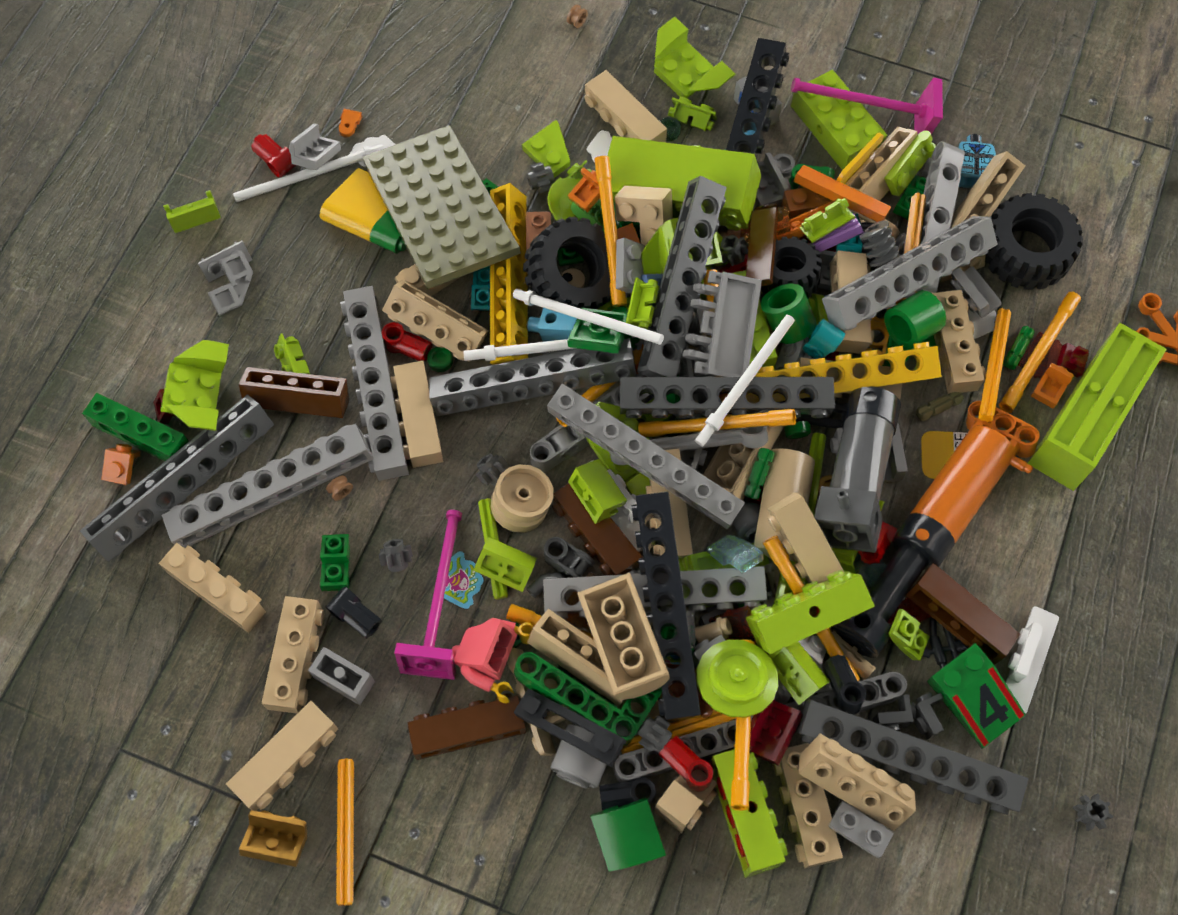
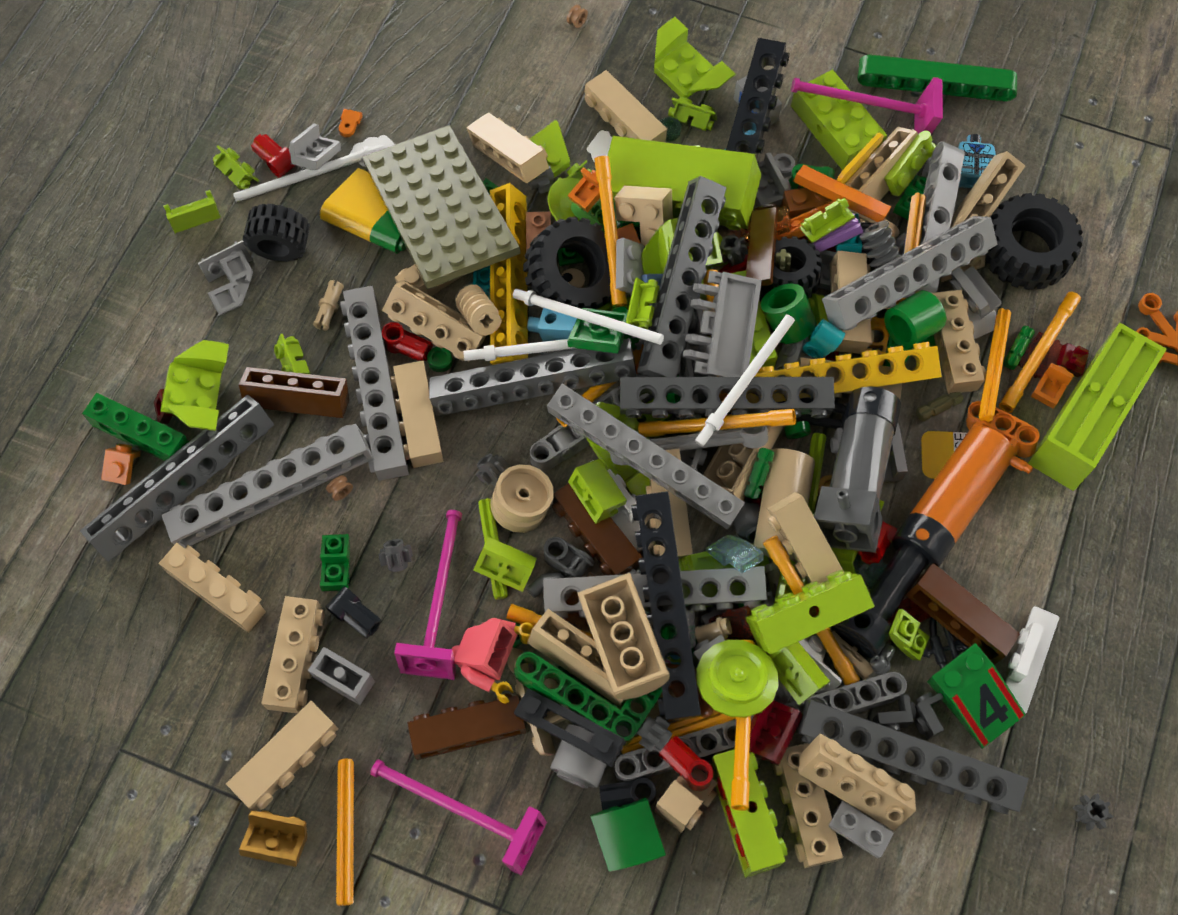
(242, 172): none -> lime hinge
(276, 232): none -> black tyre
(328, 305): none -> tan pin
(462, 581): sticker -> none
(478, 310): none -> tan piece
(508, 147): none -> brick
(522, 839): none -> dark pink tile
(782, 260): none -> olive axle
(843, 683): black piece -> none
(881, 662): none -> dark grey arm
(956, 78): none -> green beam

